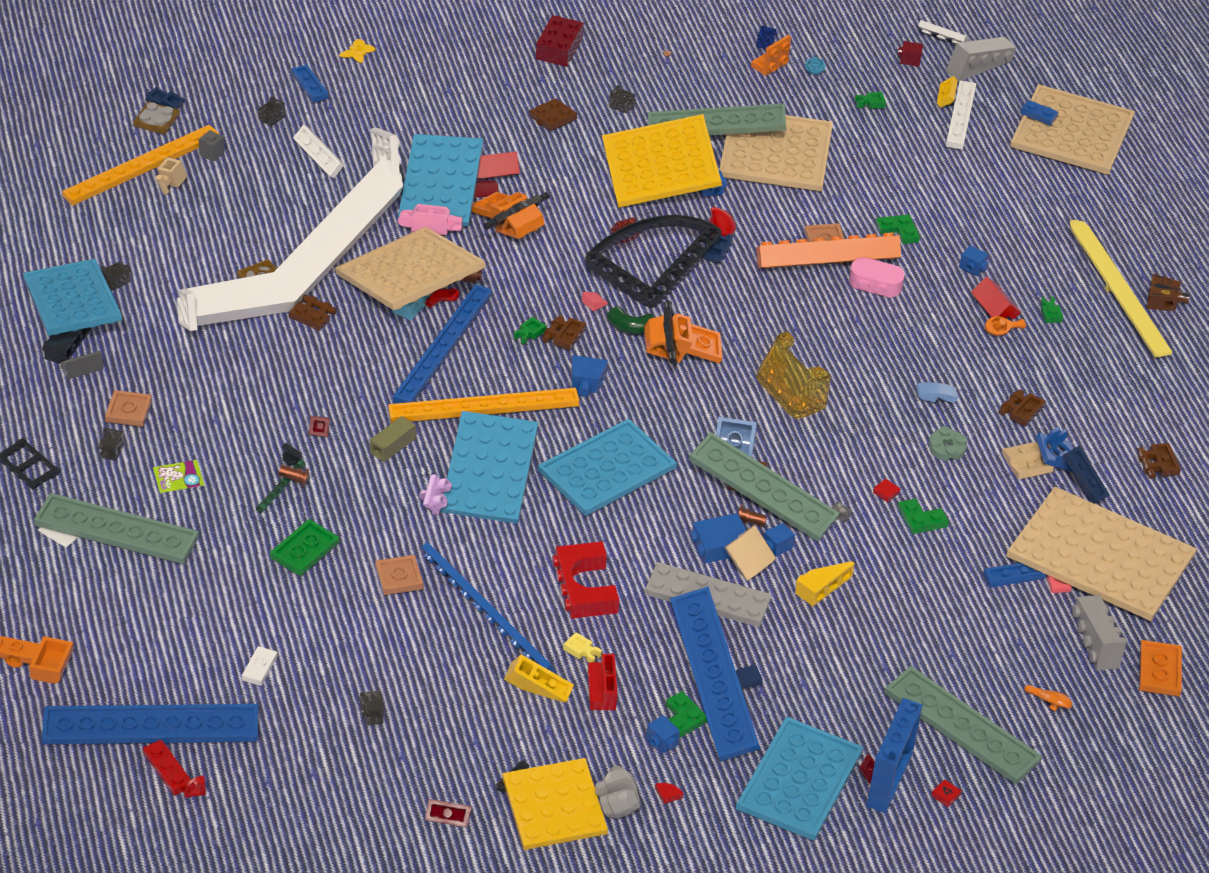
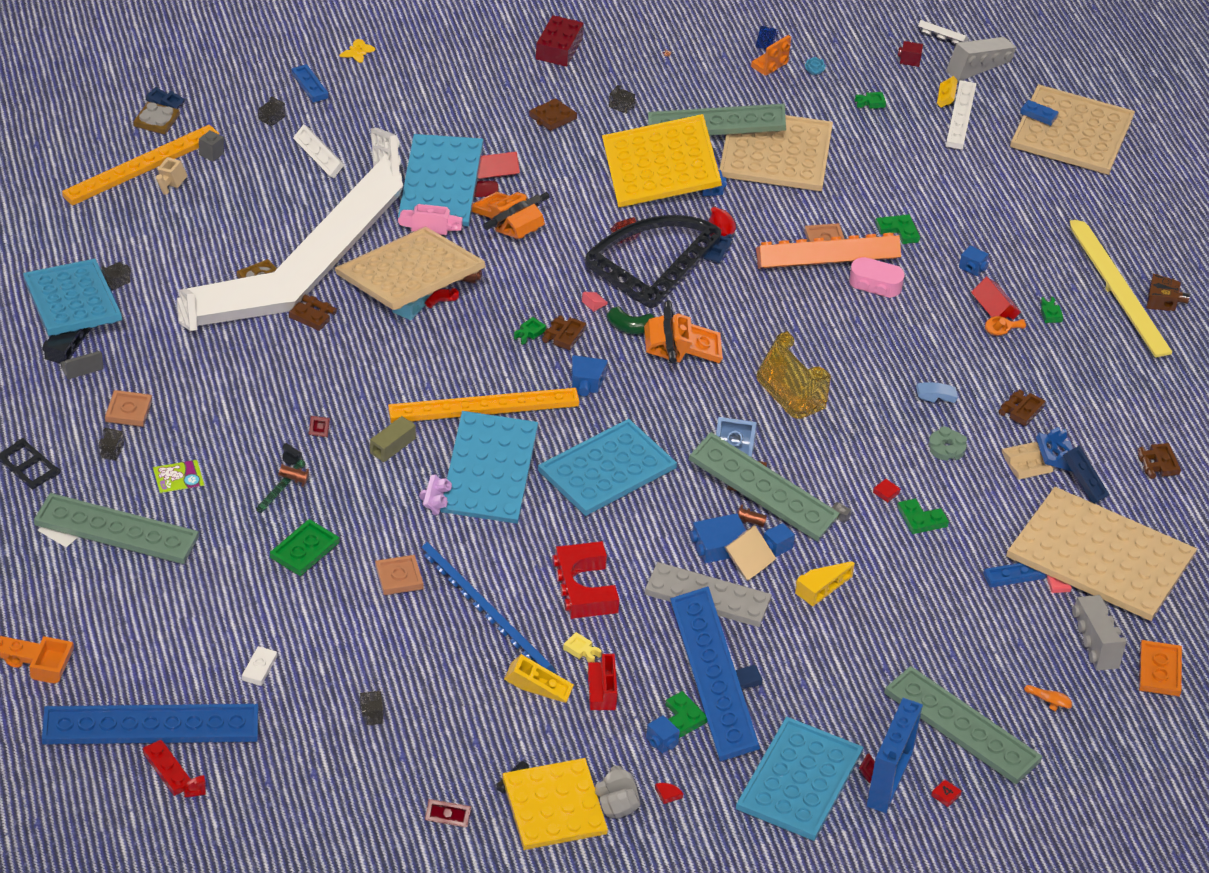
(442, 345): blue plate -> none

